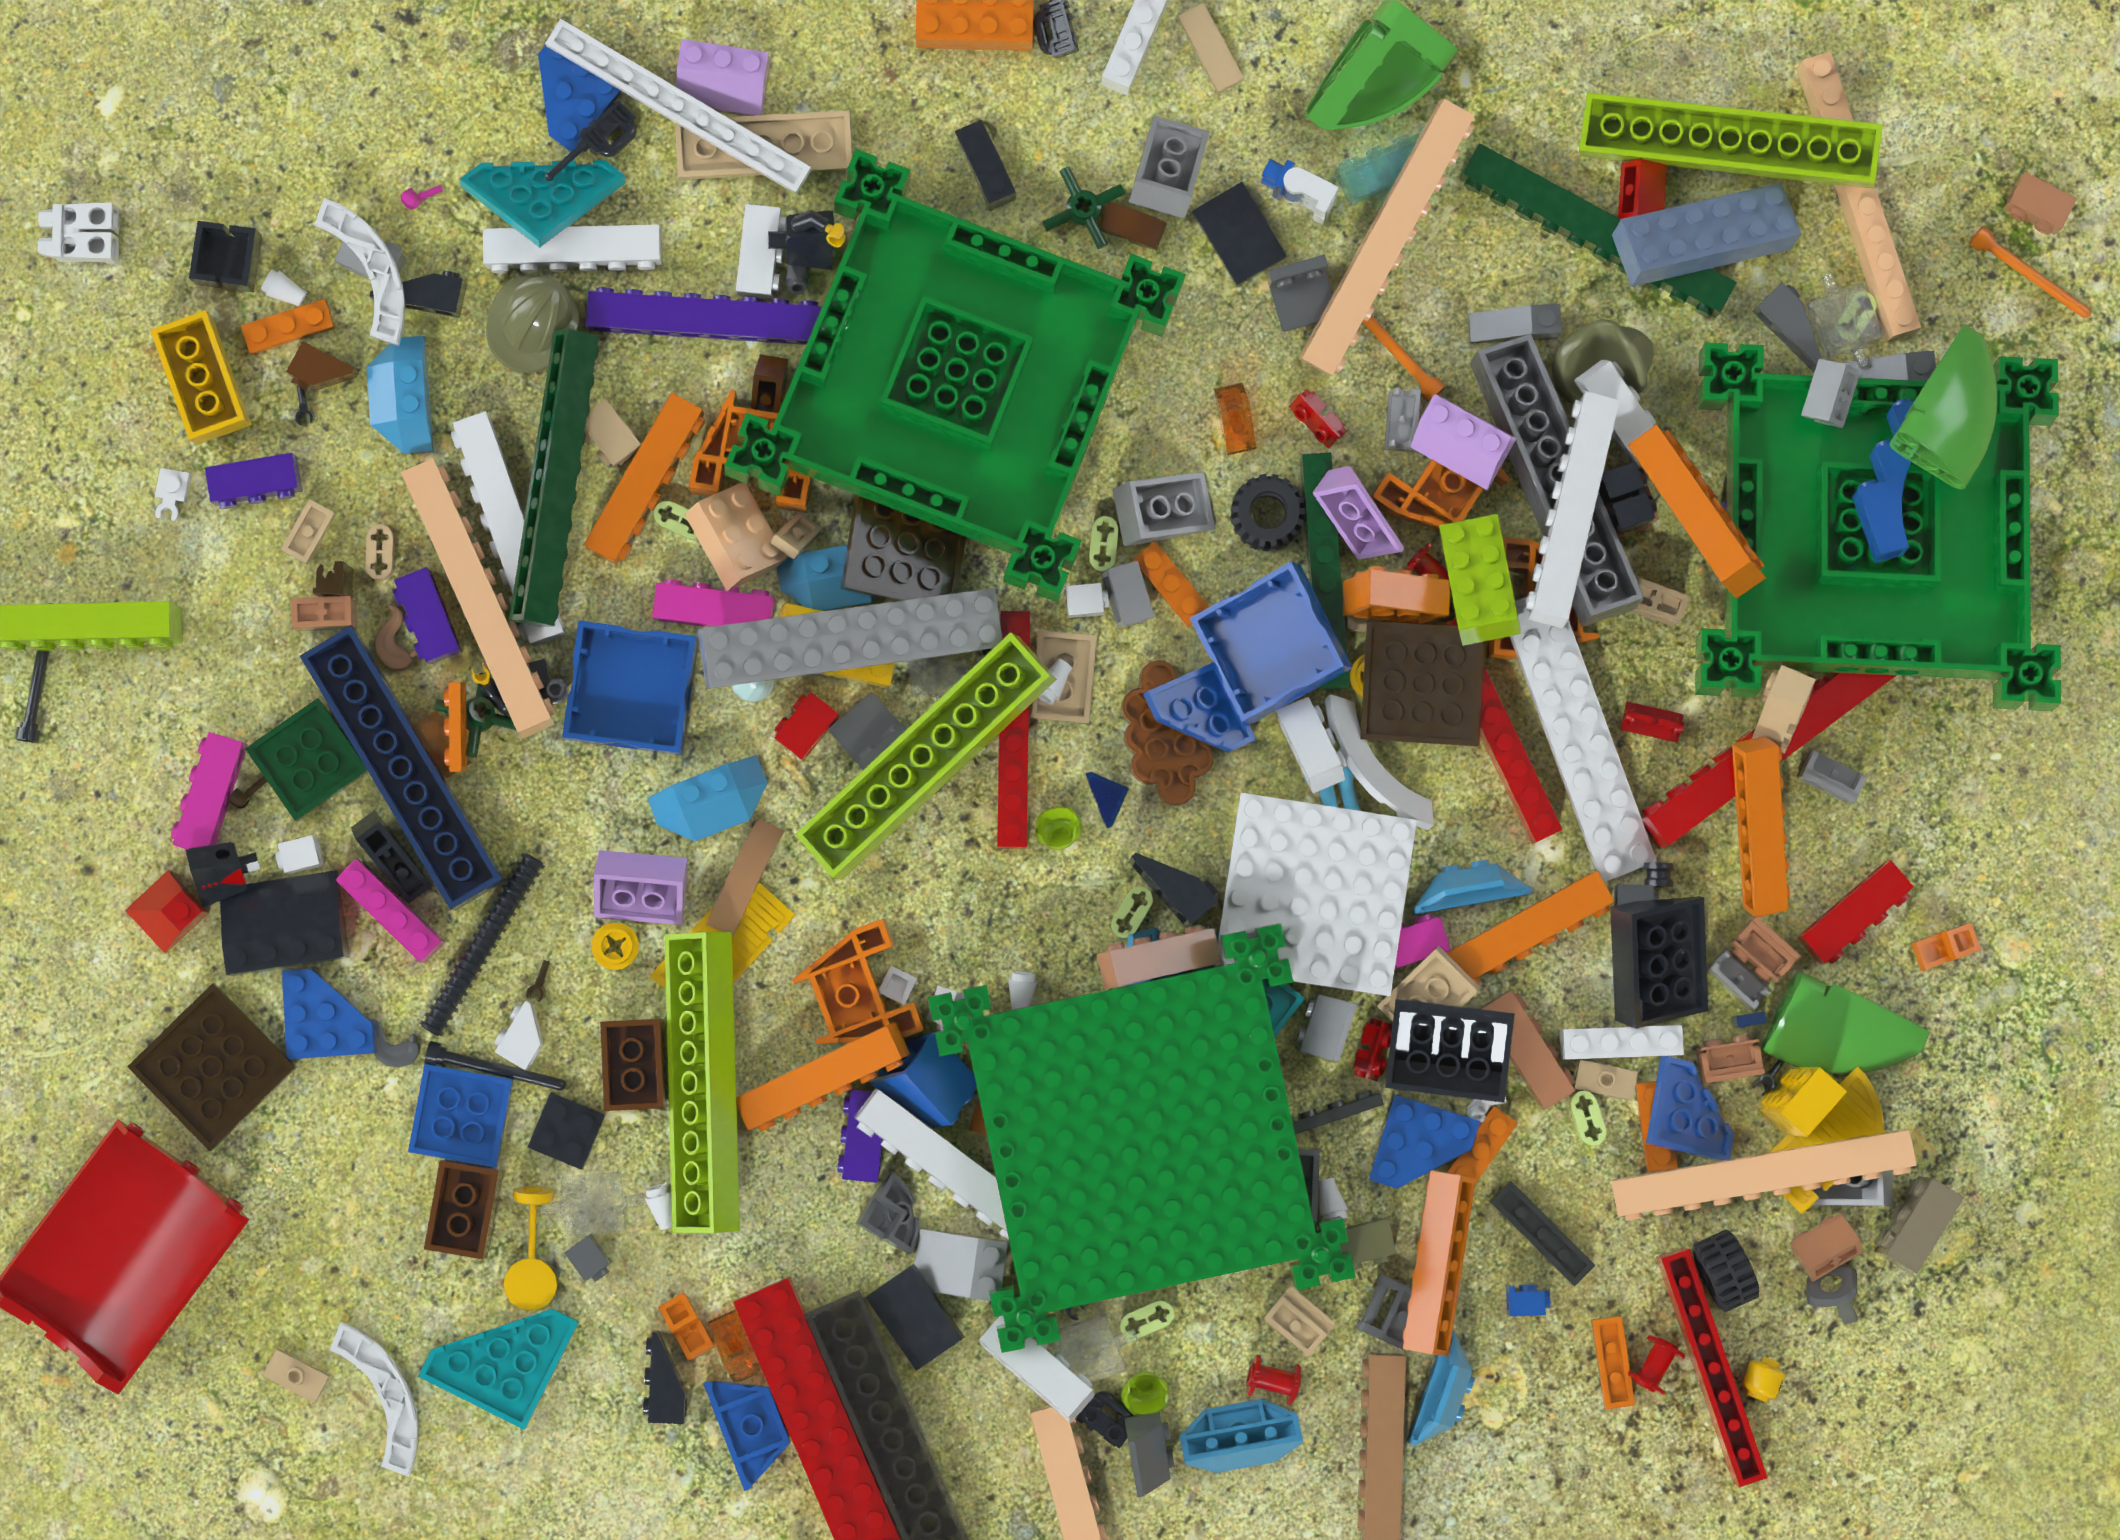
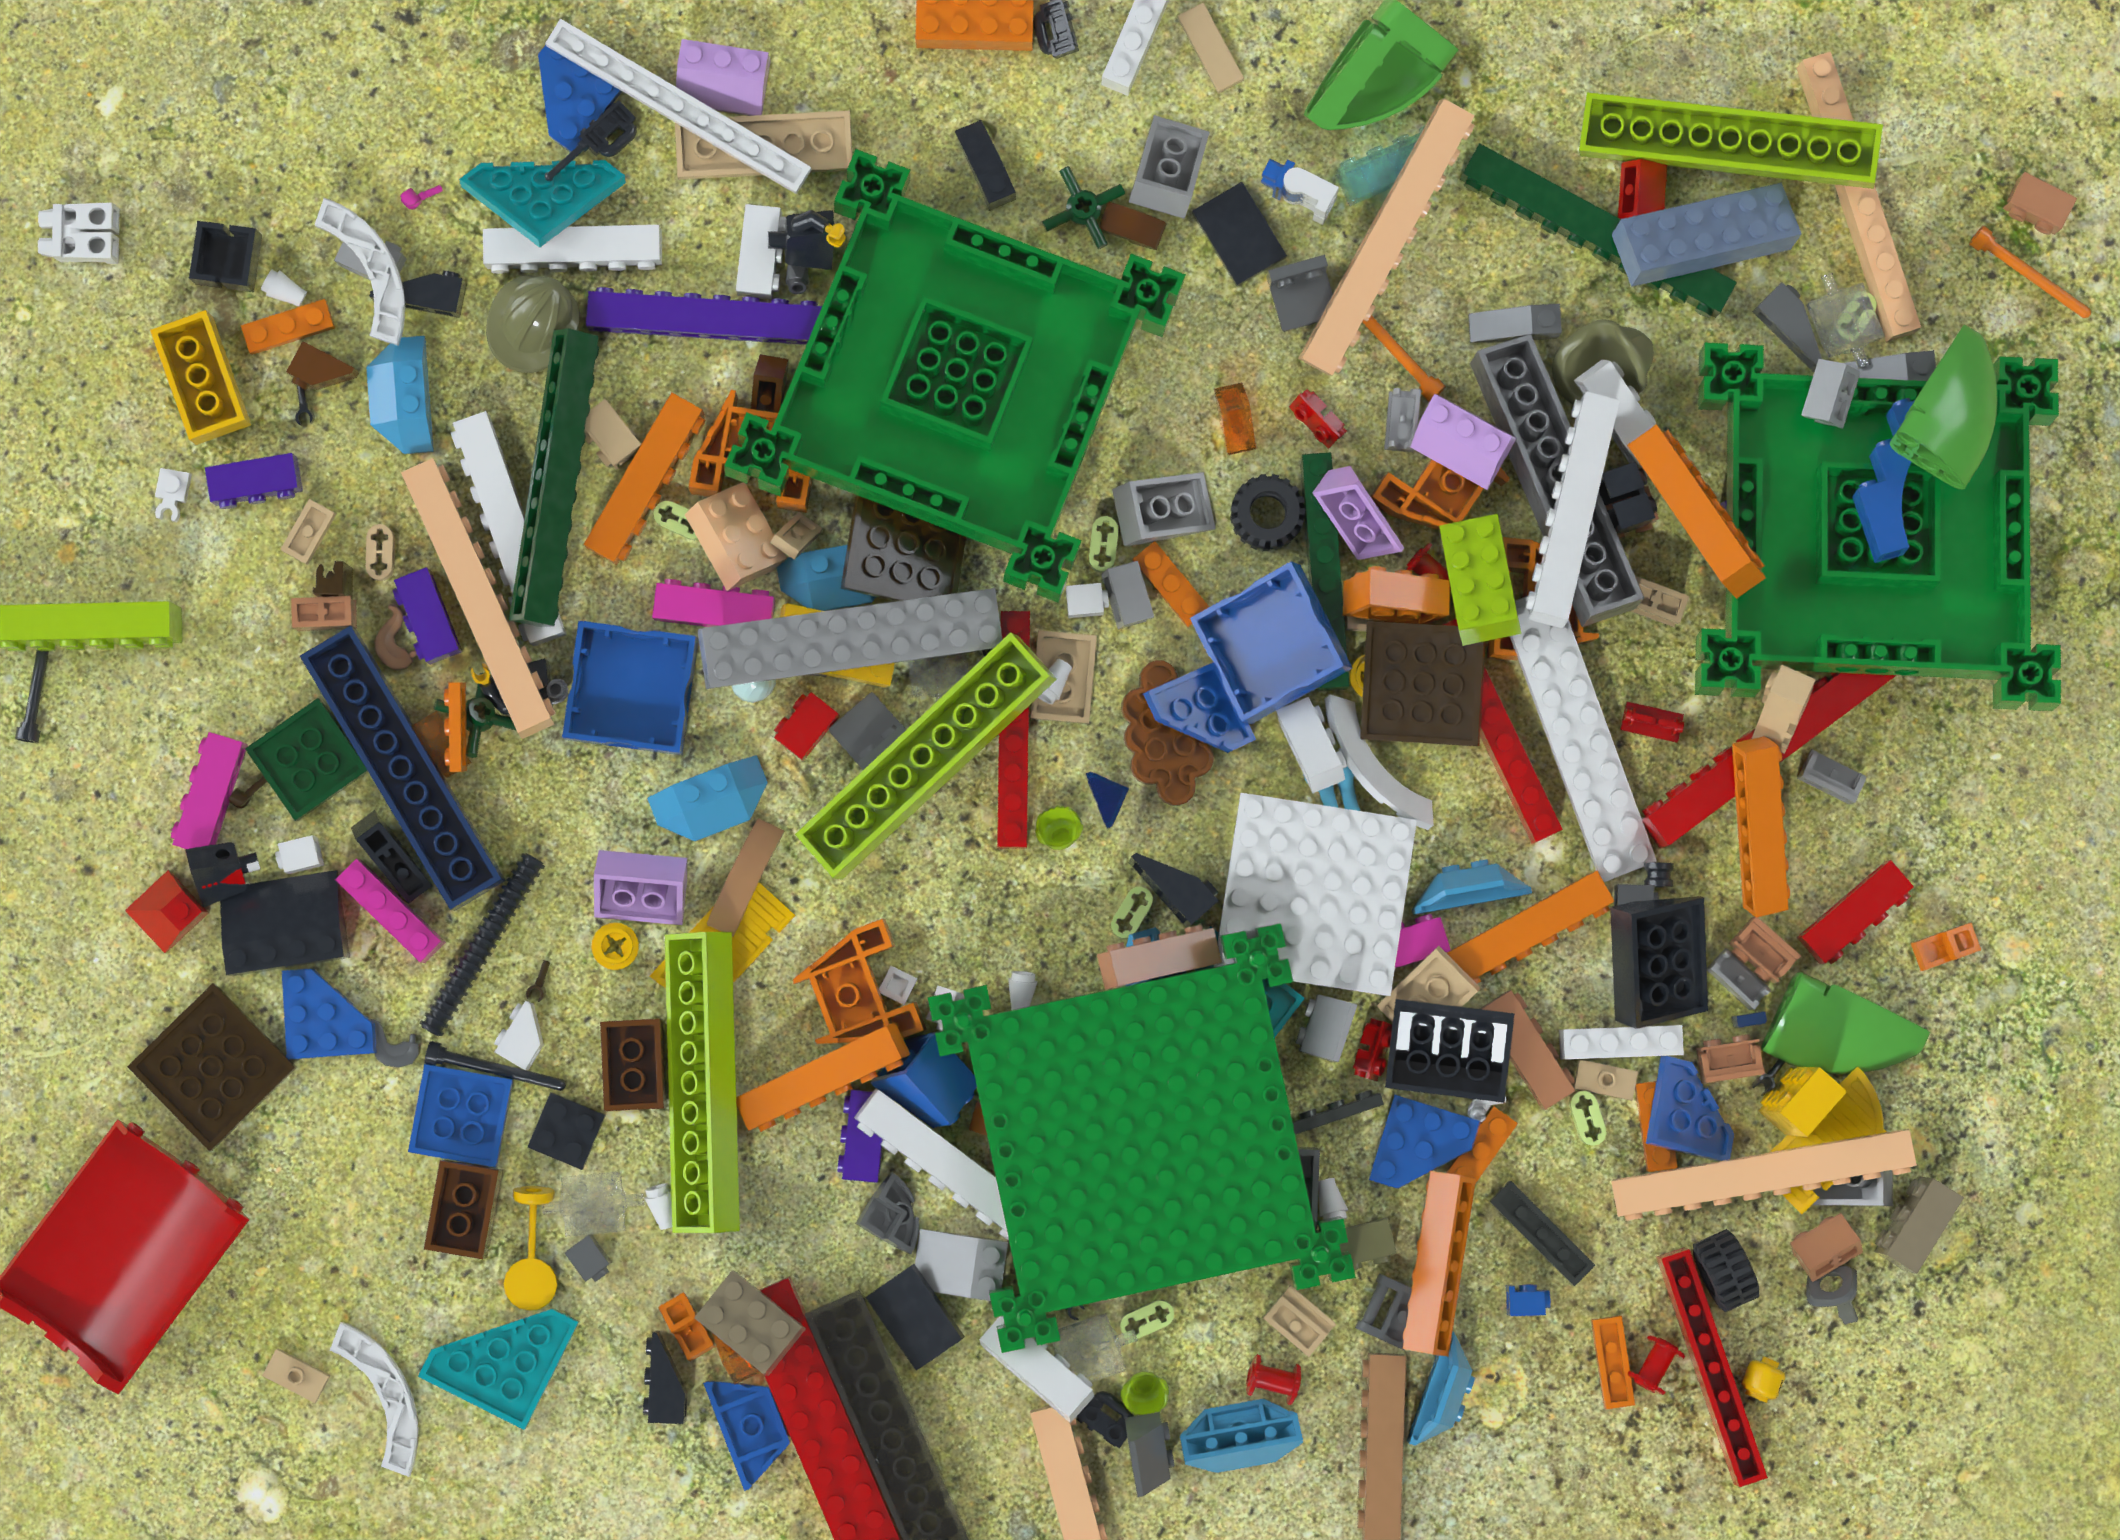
(750, 1323): none -> dark tan brick

